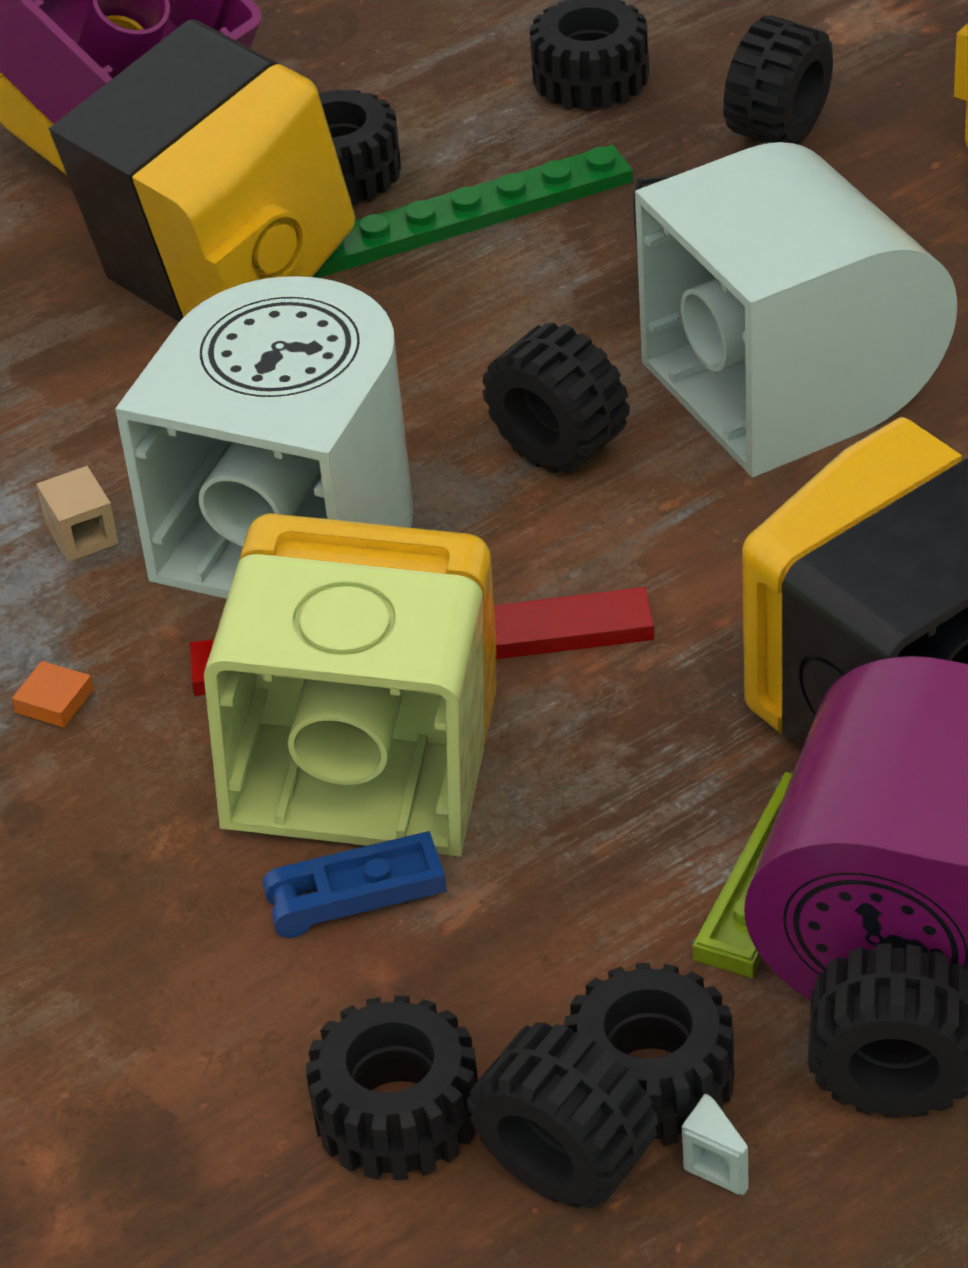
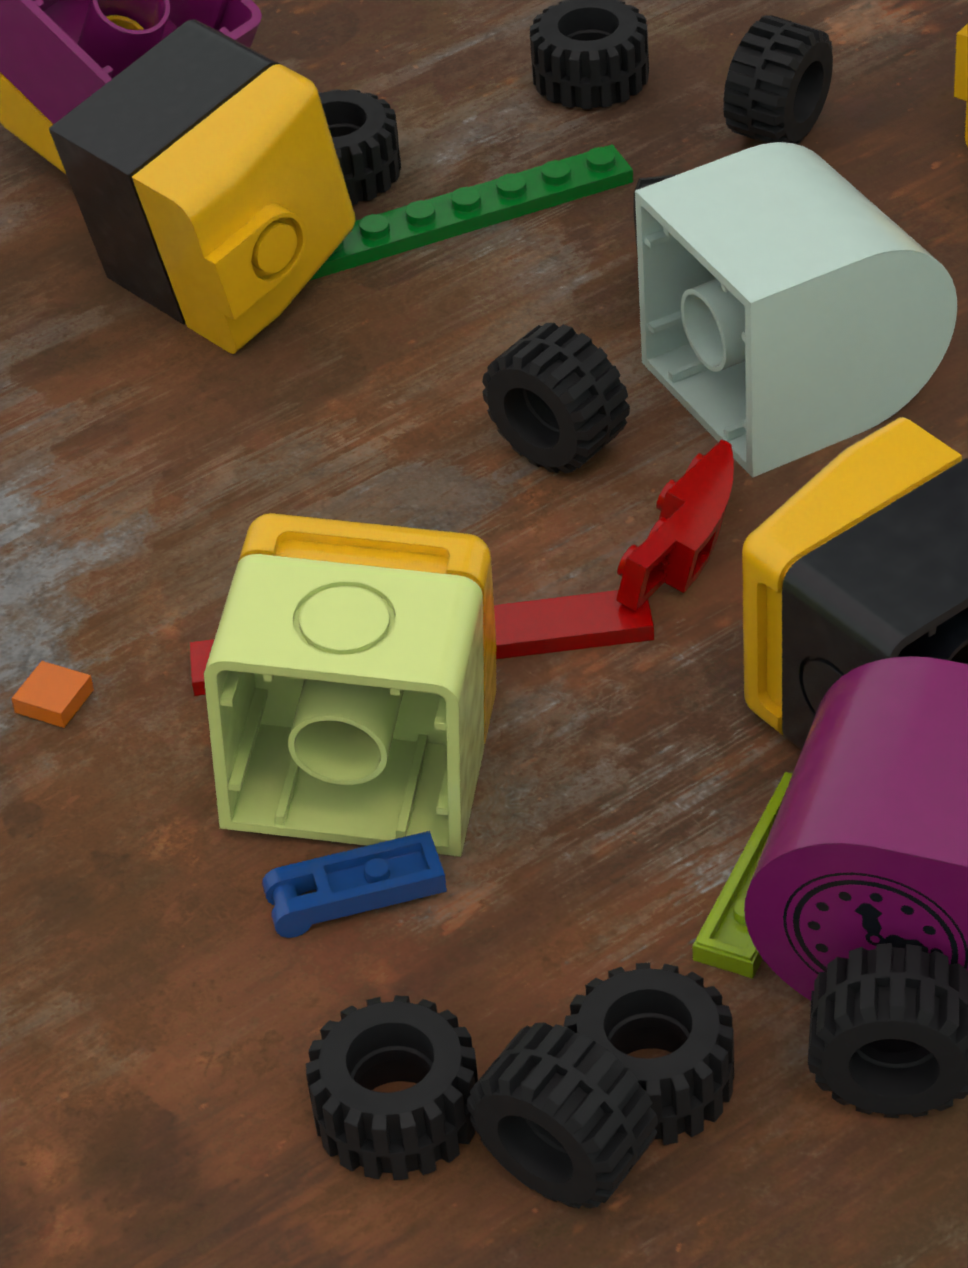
(77, 514): tan brick -> none
(261, 408): light aqua brick -> none
(685, 530): none -> red slope
(714, 1147): light aqua slope -> none

